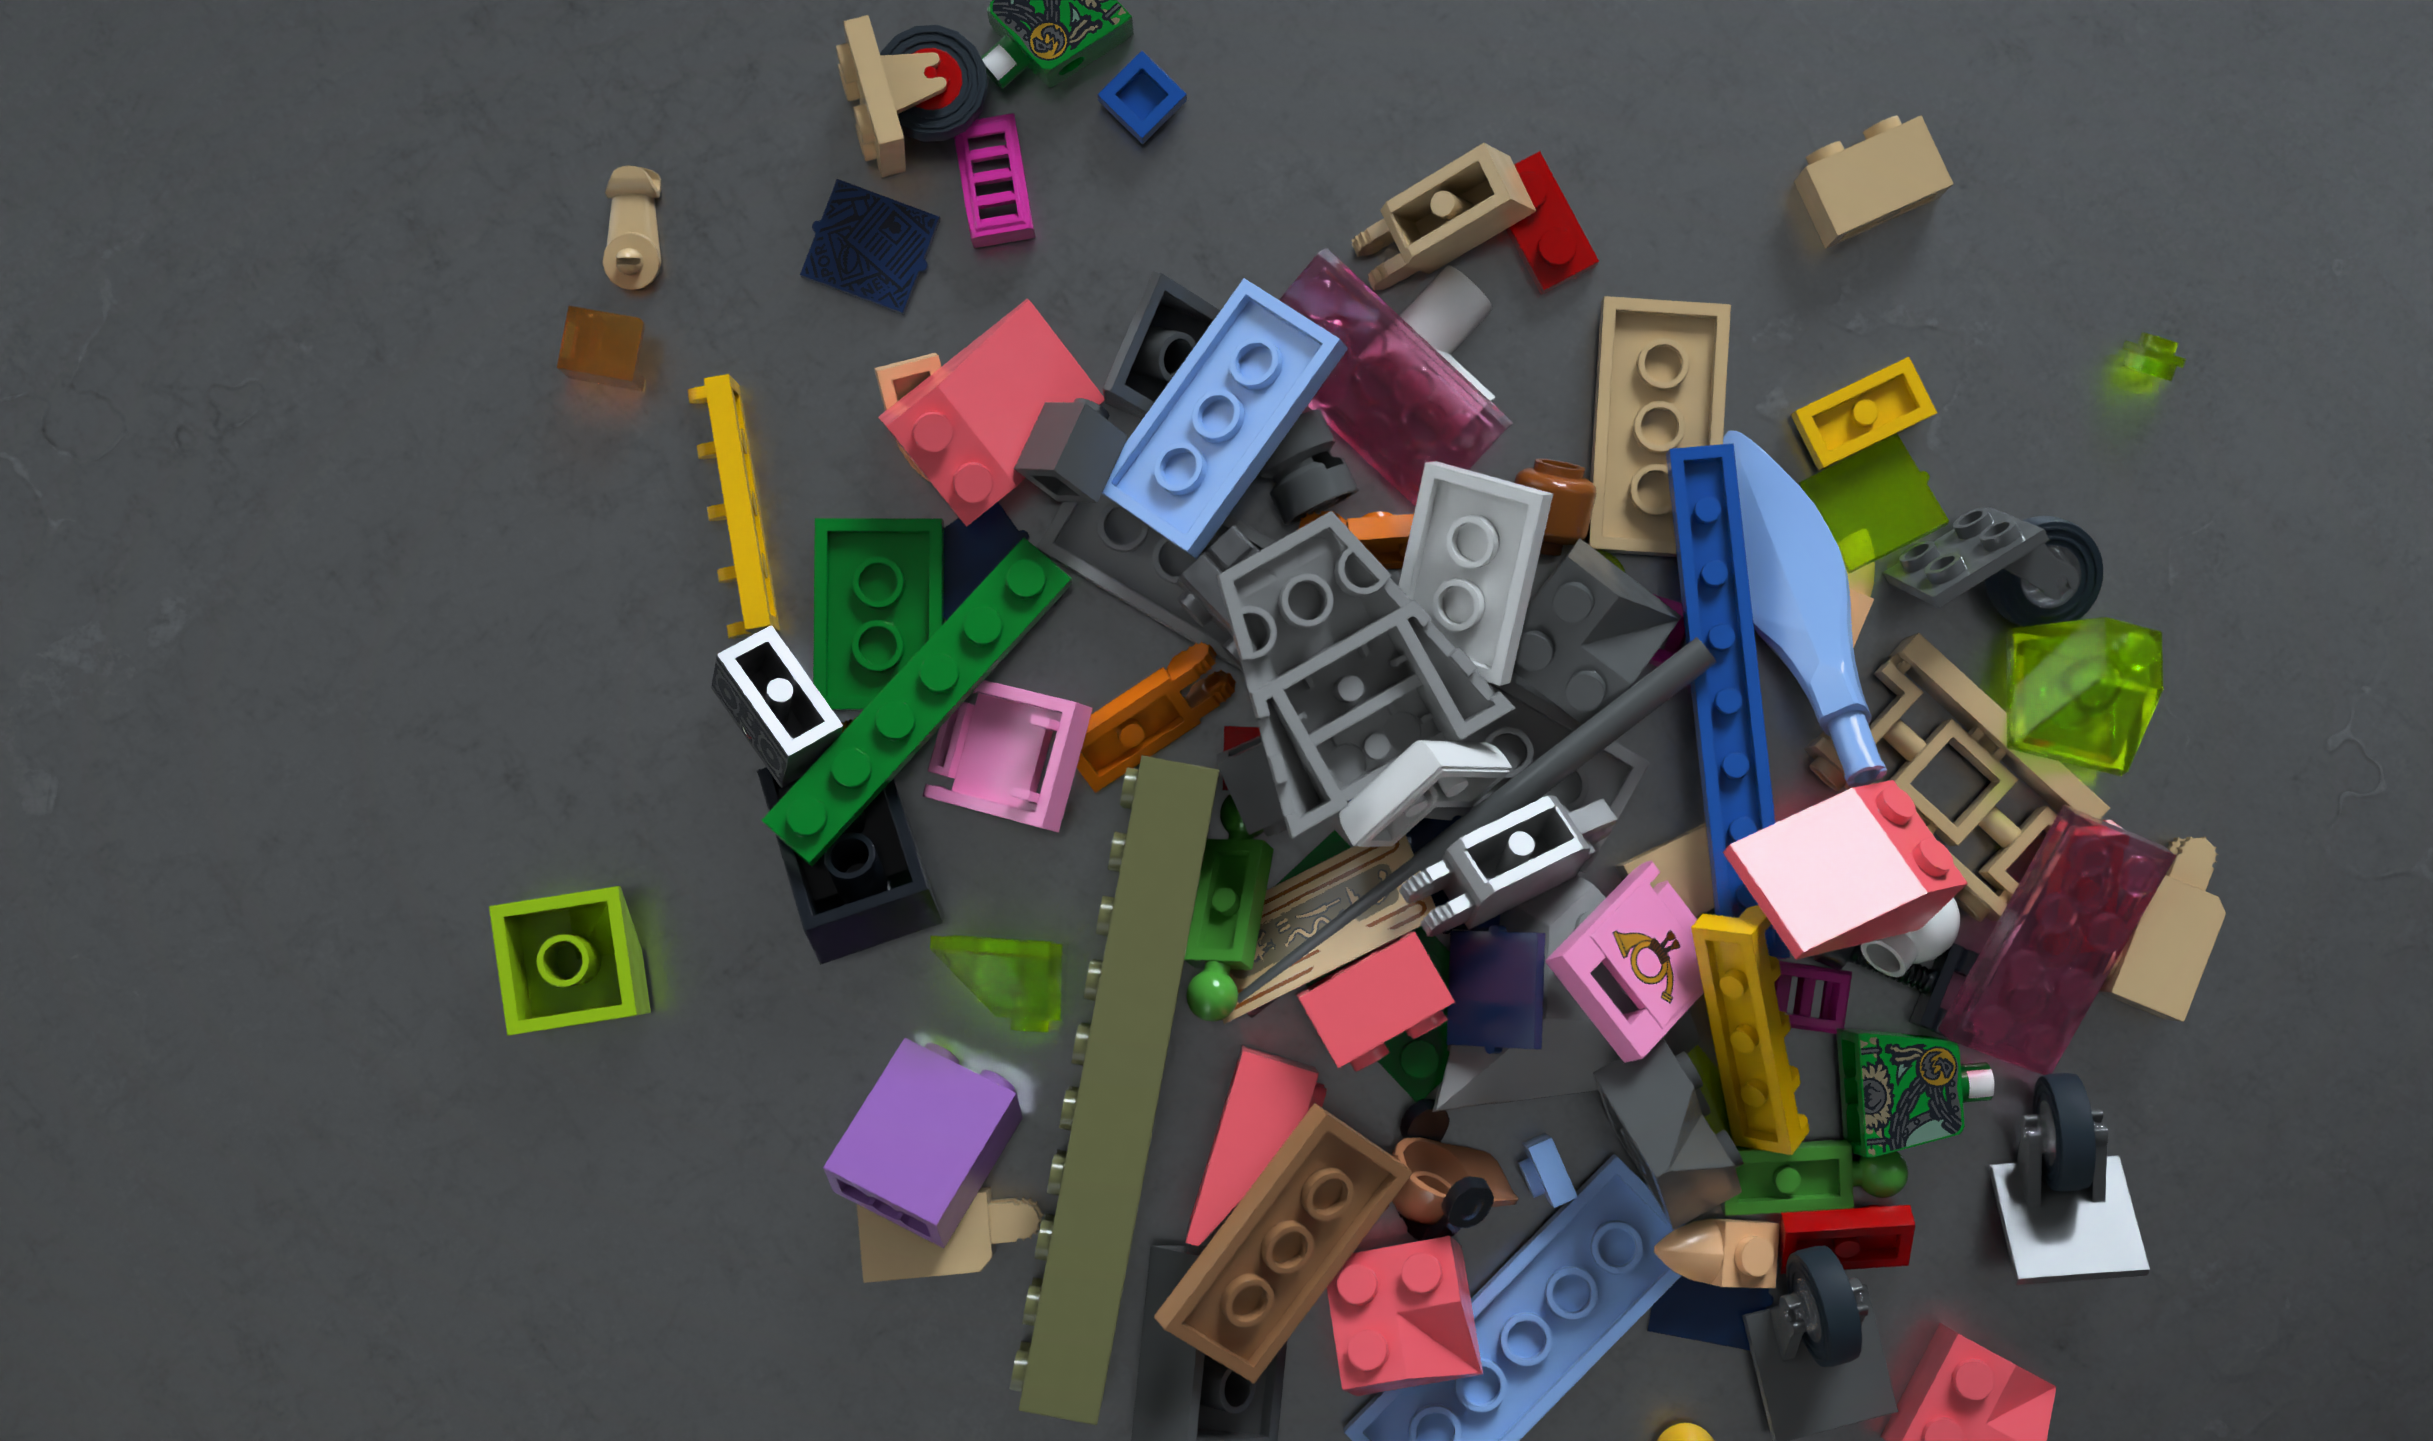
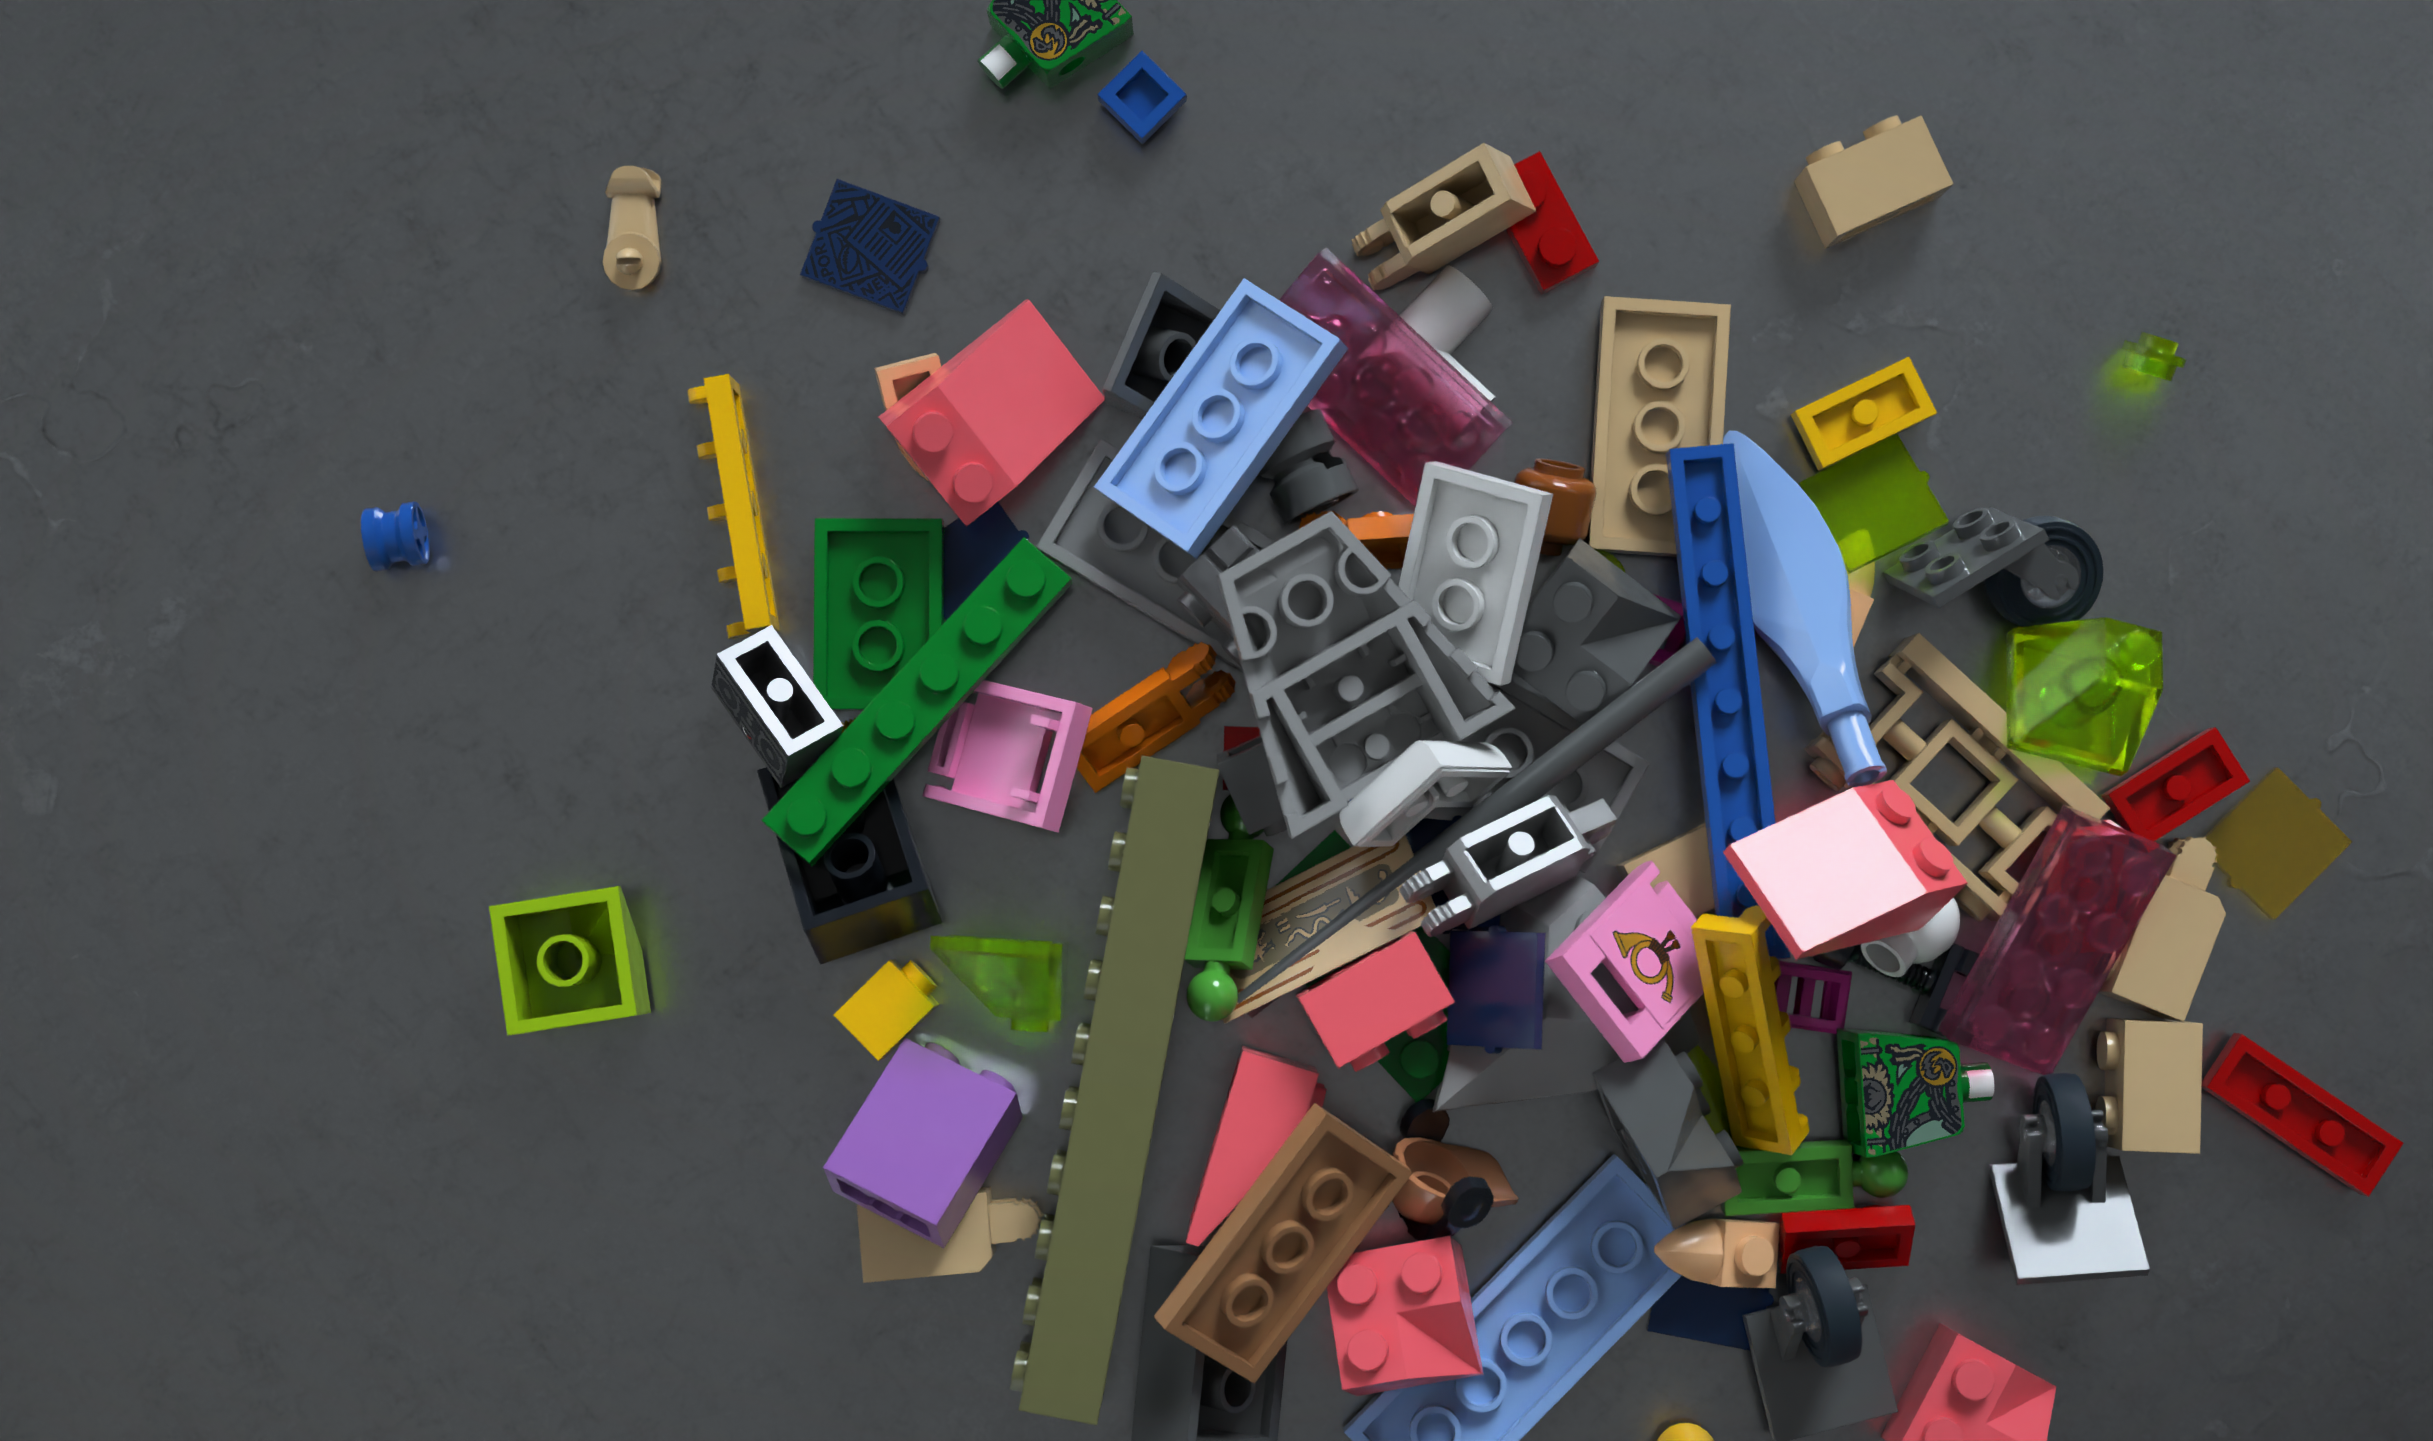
(395, 536): none -> blue wheel
(602, 348): clear orange panel -> none
(888, 1007): none -> yellow brick
(919, 86): plate -> none
(1001, 228): dark pink slope -> none
(1071, 450): dark grey brick -> none
(1546, 1172): light blue plate -> none
(2151, 1084): none -> tan brick
(2176, 786): none -> red plate
(2275, 843): none -> clear yellow piece
(2301, 1114): none -> red plate

